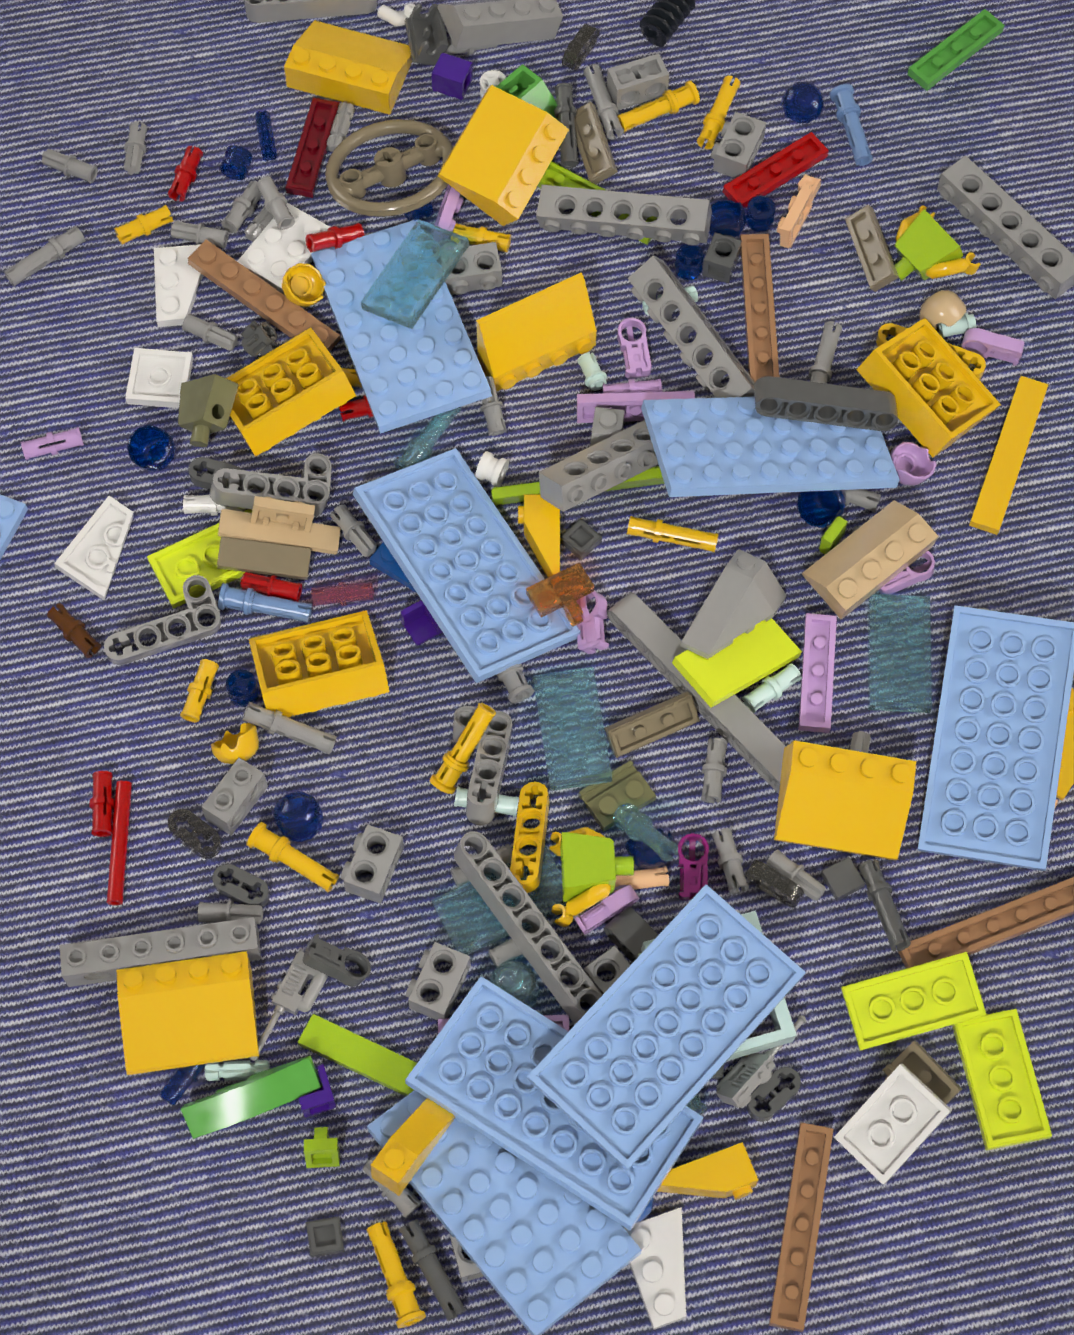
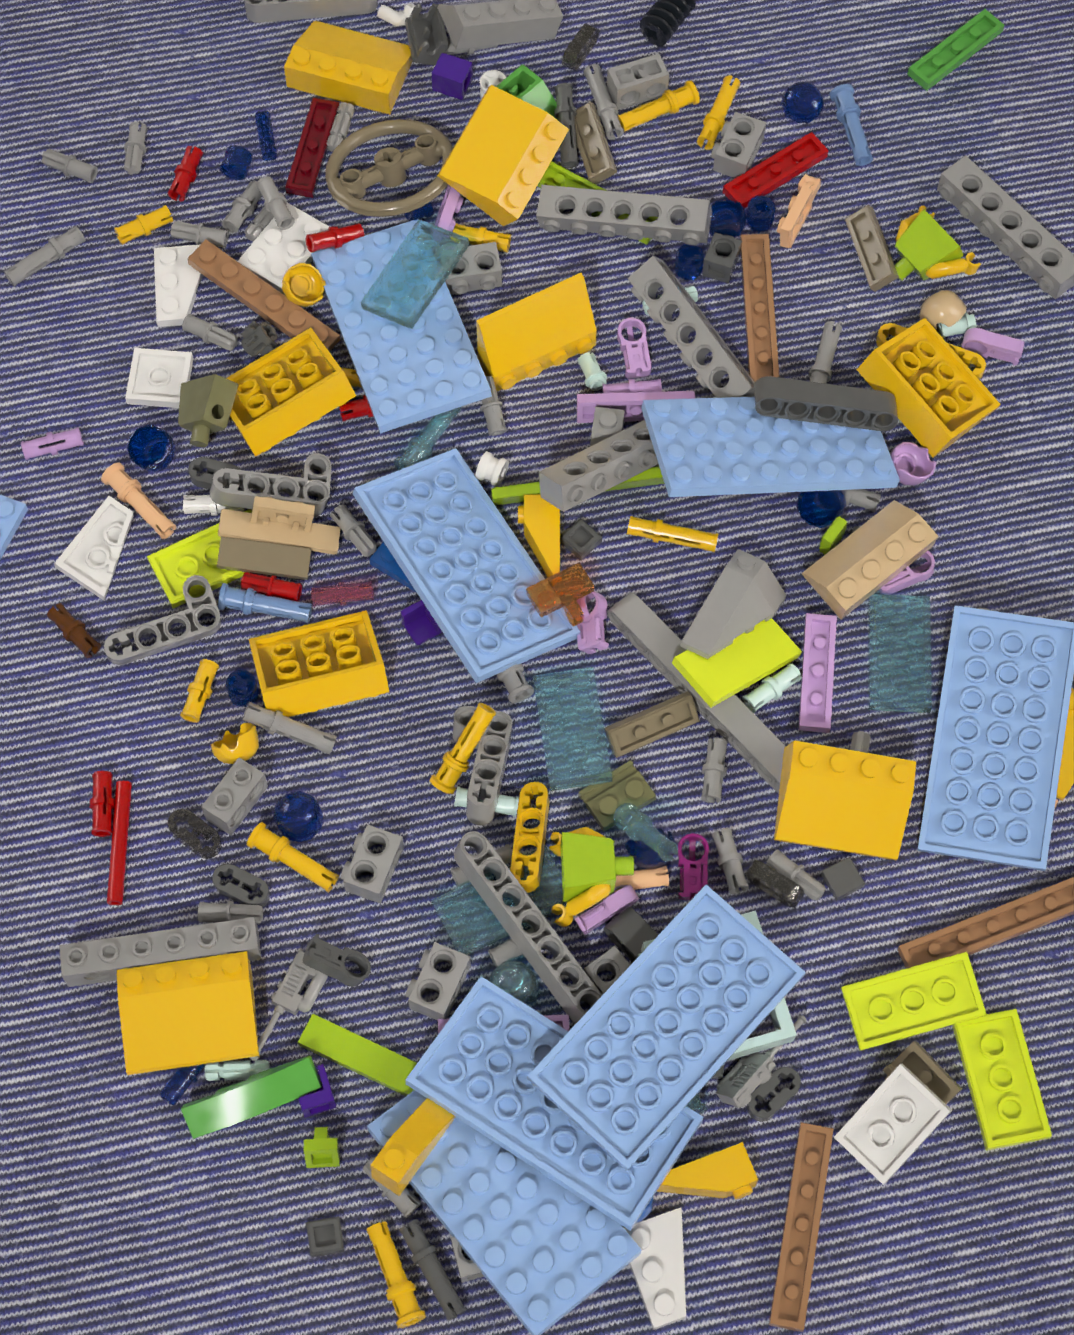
(130, 492): none -> light nougat pin
(880, 894): dark grey pin -> none
(1008, 455): yellow tile -> none

